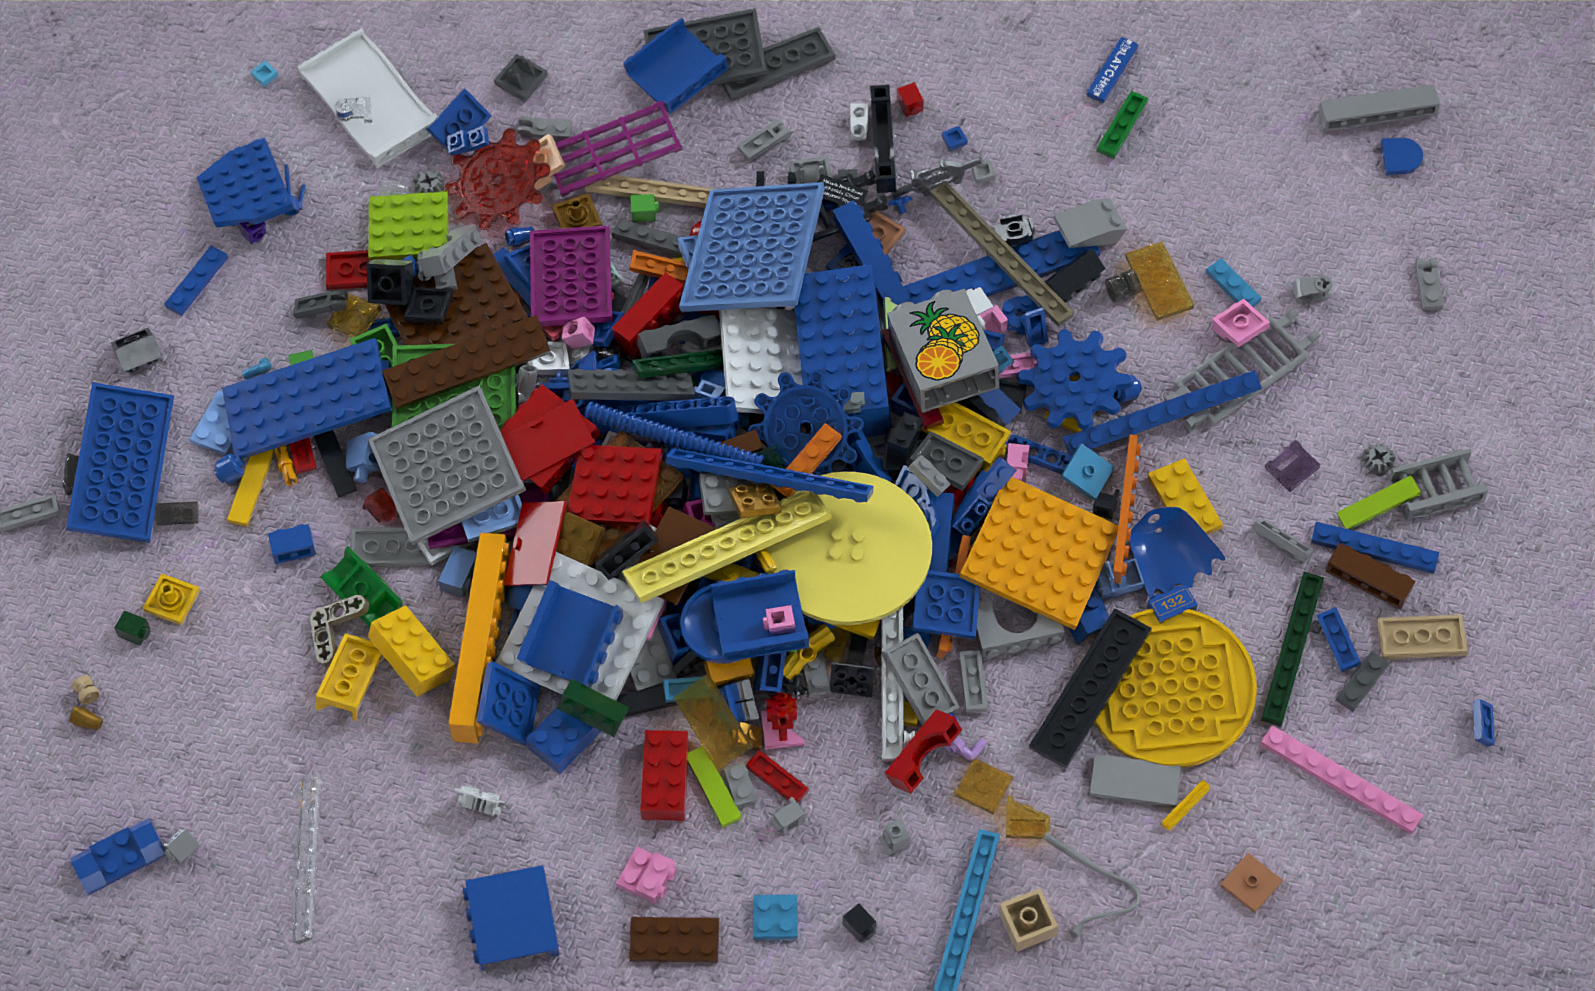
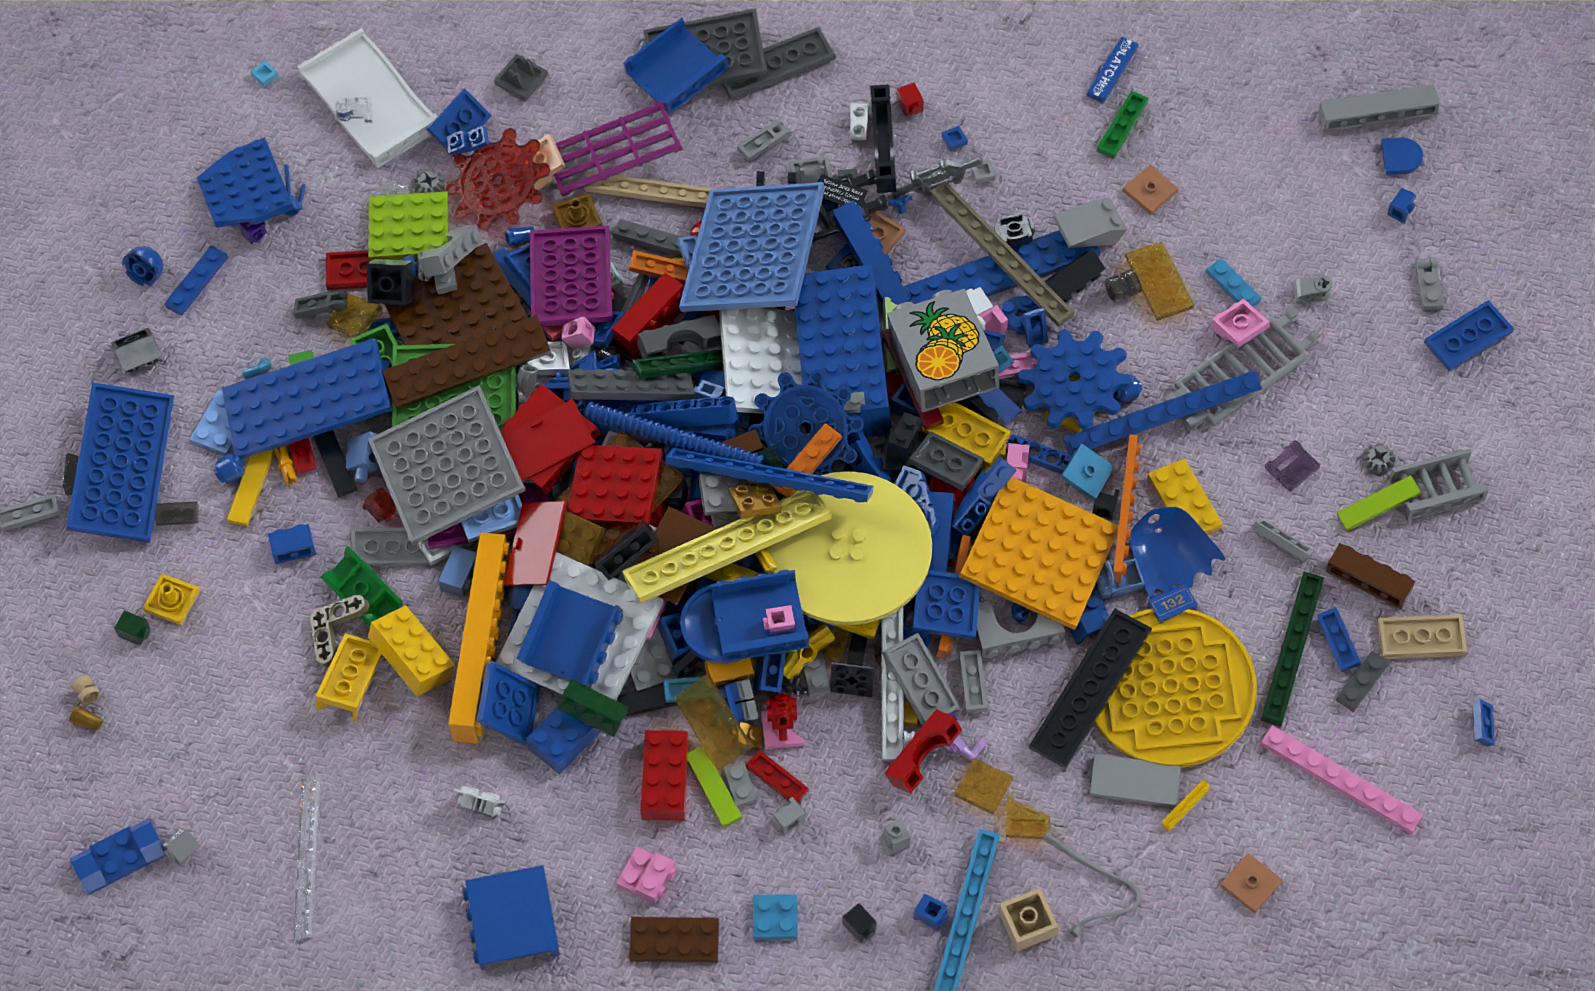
(143, 265): none -> blue cylinder
(428, 305): black plate -> none
(541, 127): light grey hinge -> none
(644, 208): bright green brick -> none
(929, 475): light grey plate -> none
(931, 905): none -> blue brick
(1019, 612): none -> blue arm
(1150, 189): none -> nougat plate
(1376, 547): blue plate -> none
(1402, 205): none -> blue brick
(1468, 335): none -> blue plate

